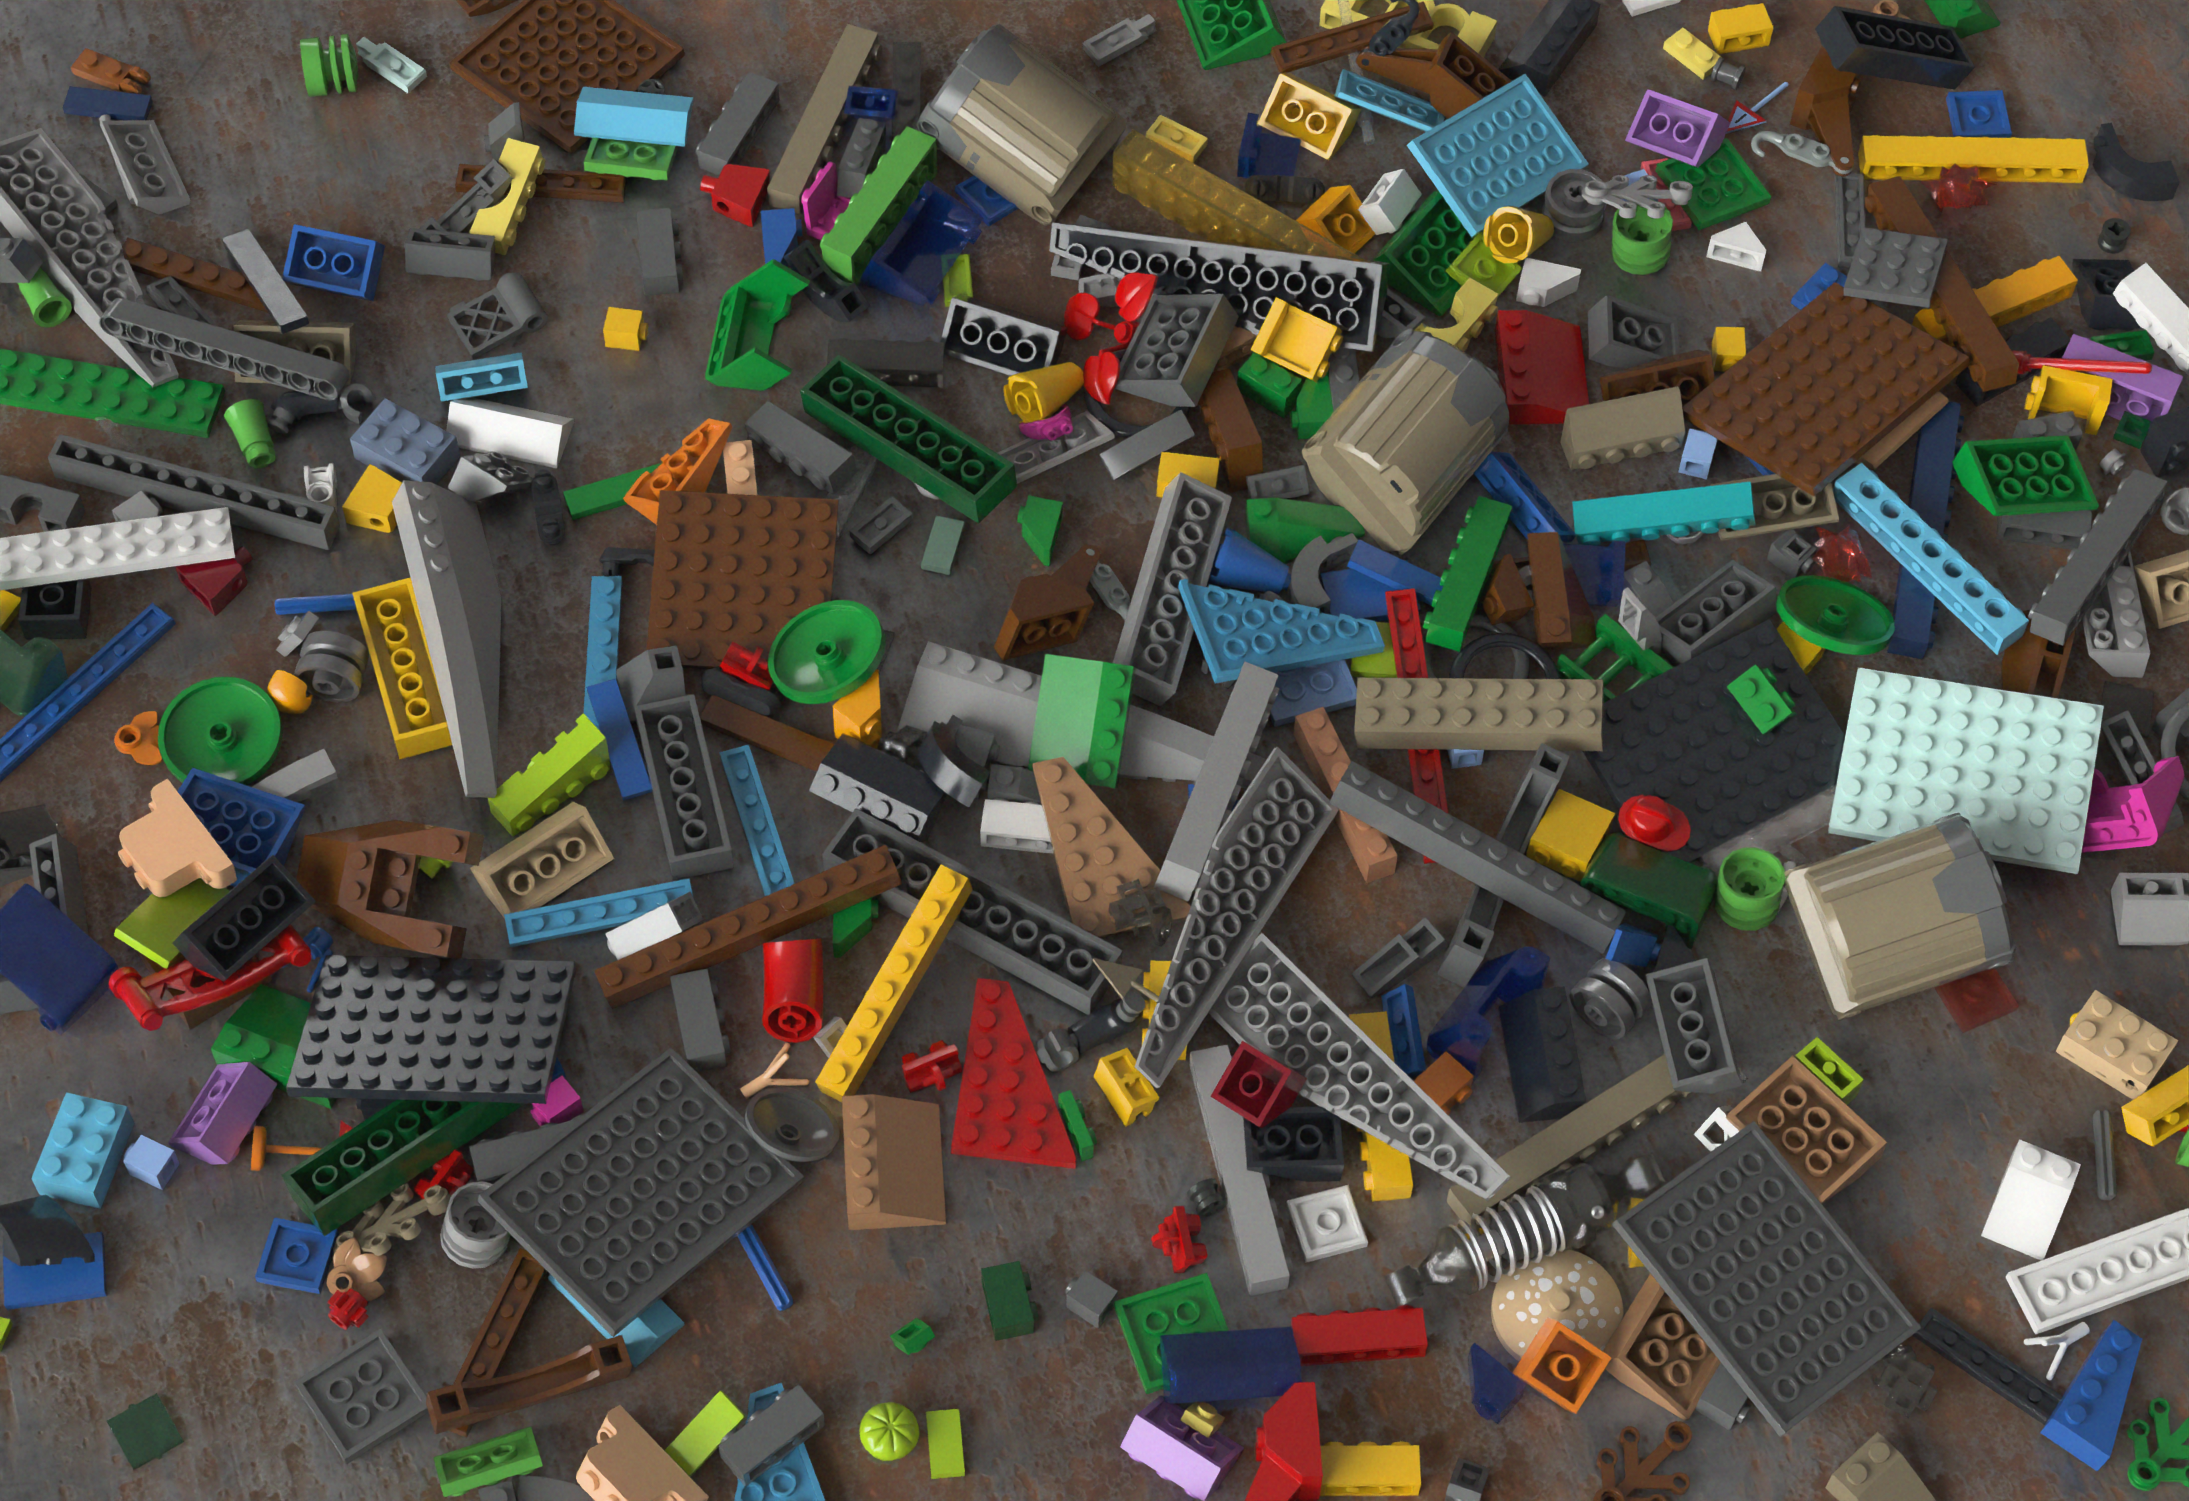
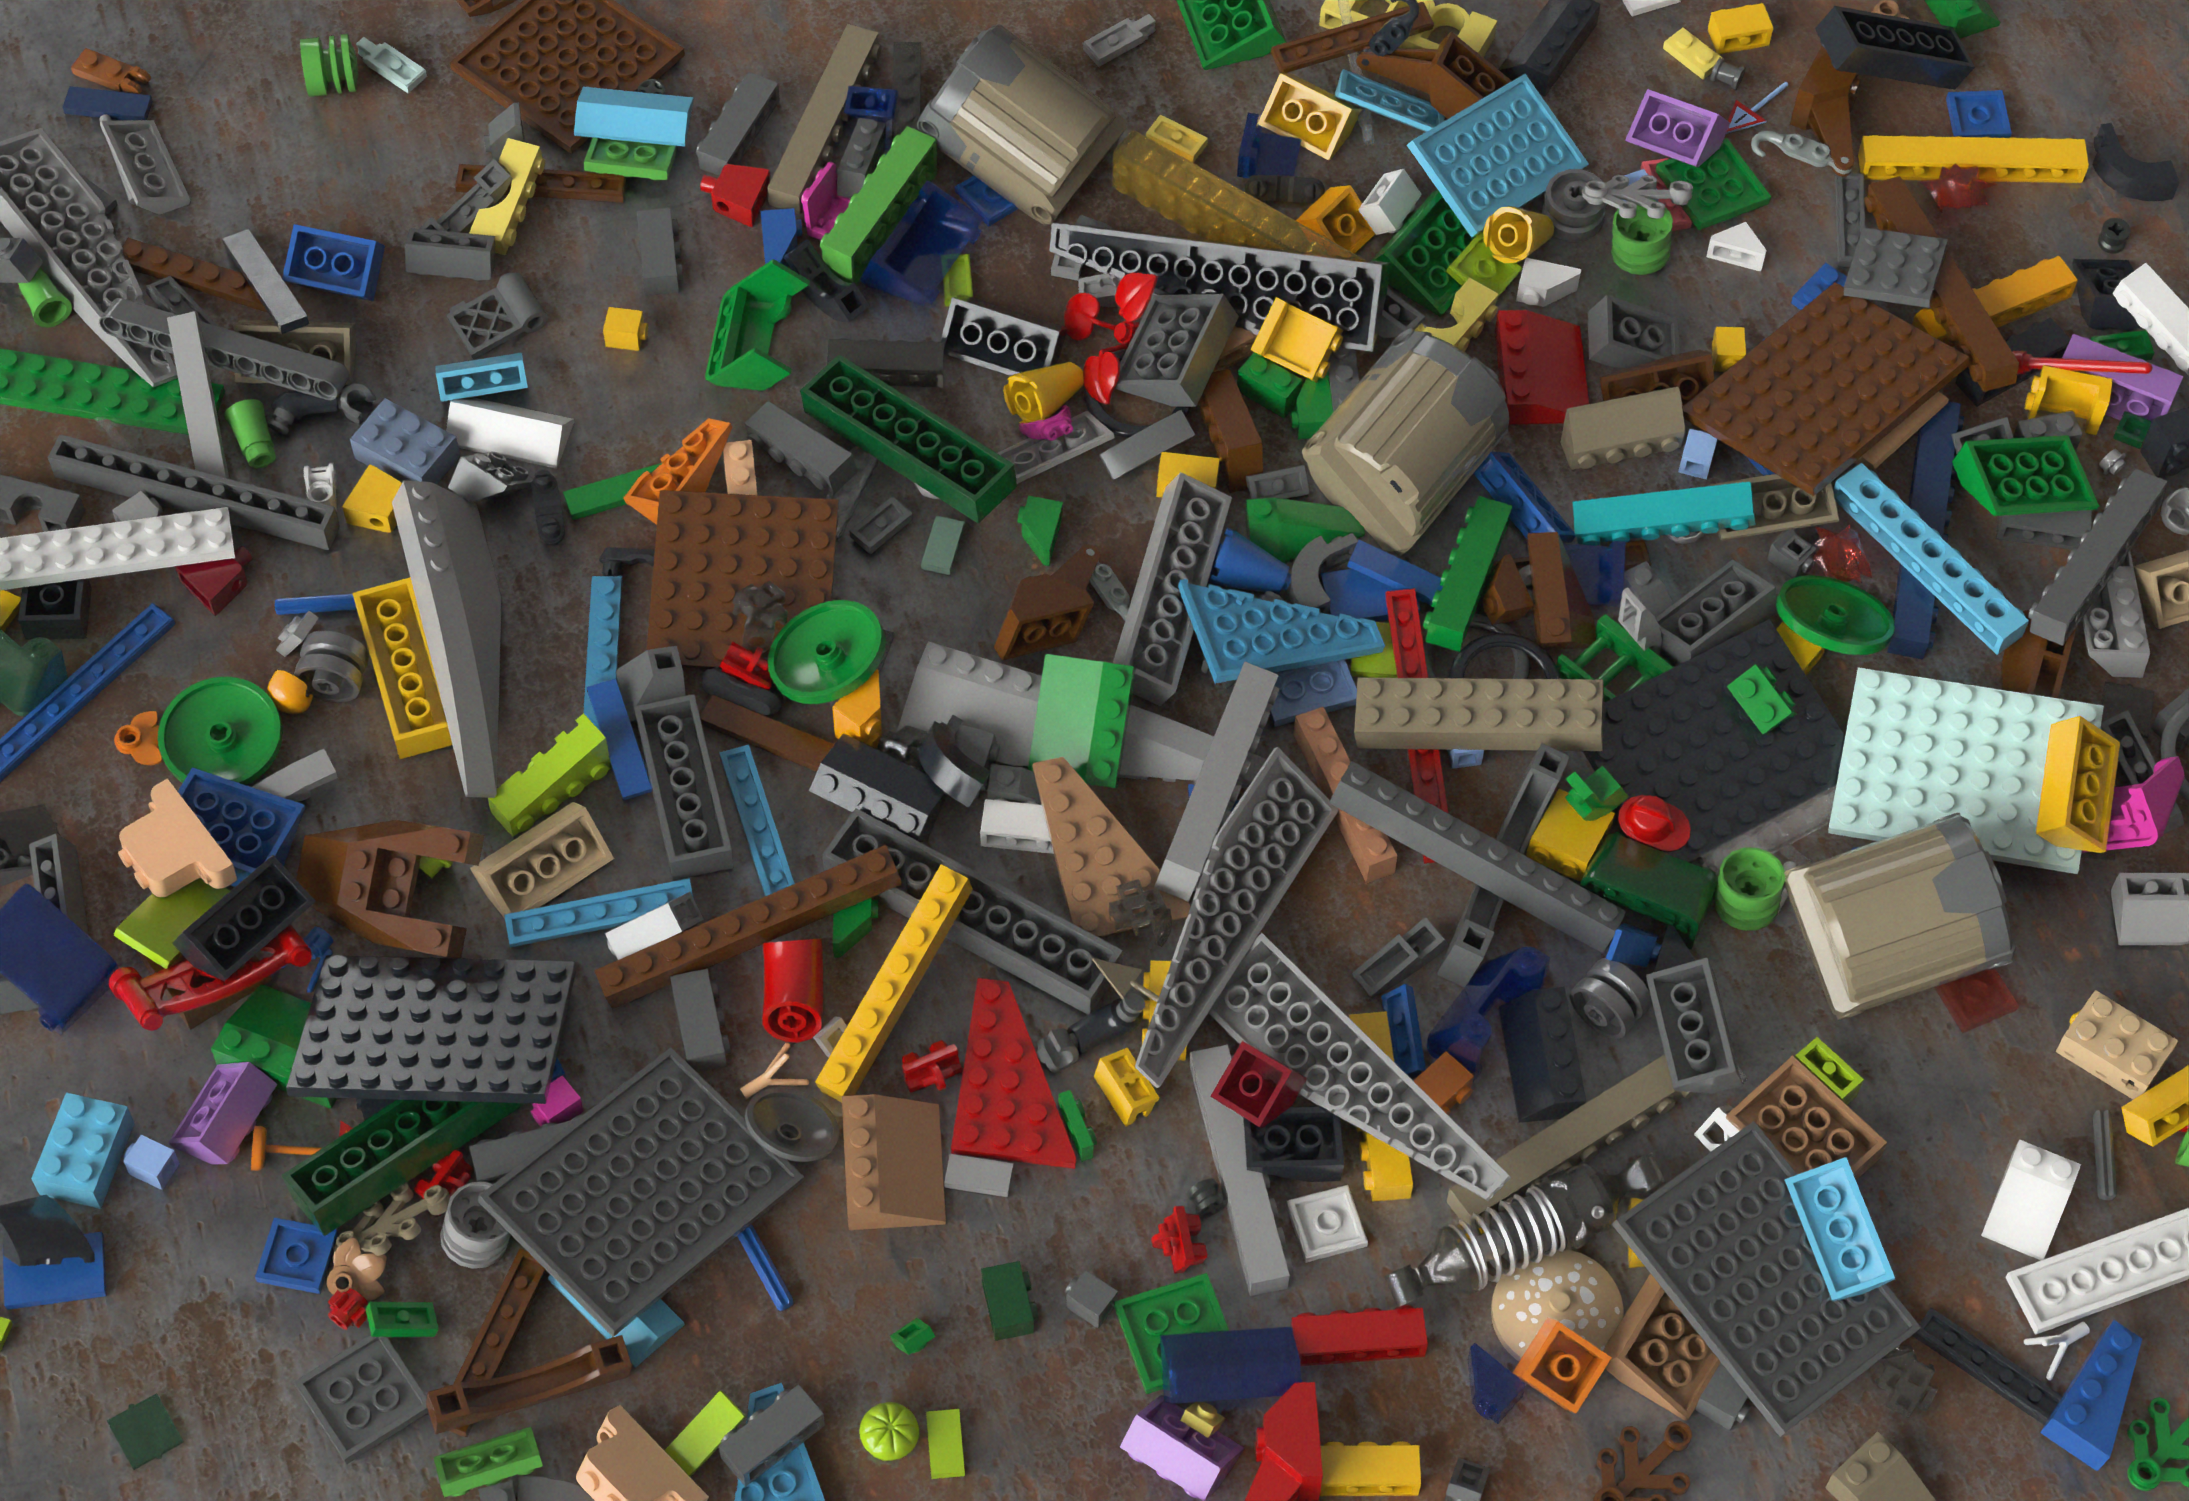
(197, 394): none -> light grey tile
(402, 1319): none -> green plate
(762, 618): none -> clear smoke piece
(978, 1175): none -> light grey tile
(1595, 795): none -> green brick
(1840, 1230): none -> medium azure slope
(1989, 430): none -> dark grey slope
(2078, 786): none -> yellow slope

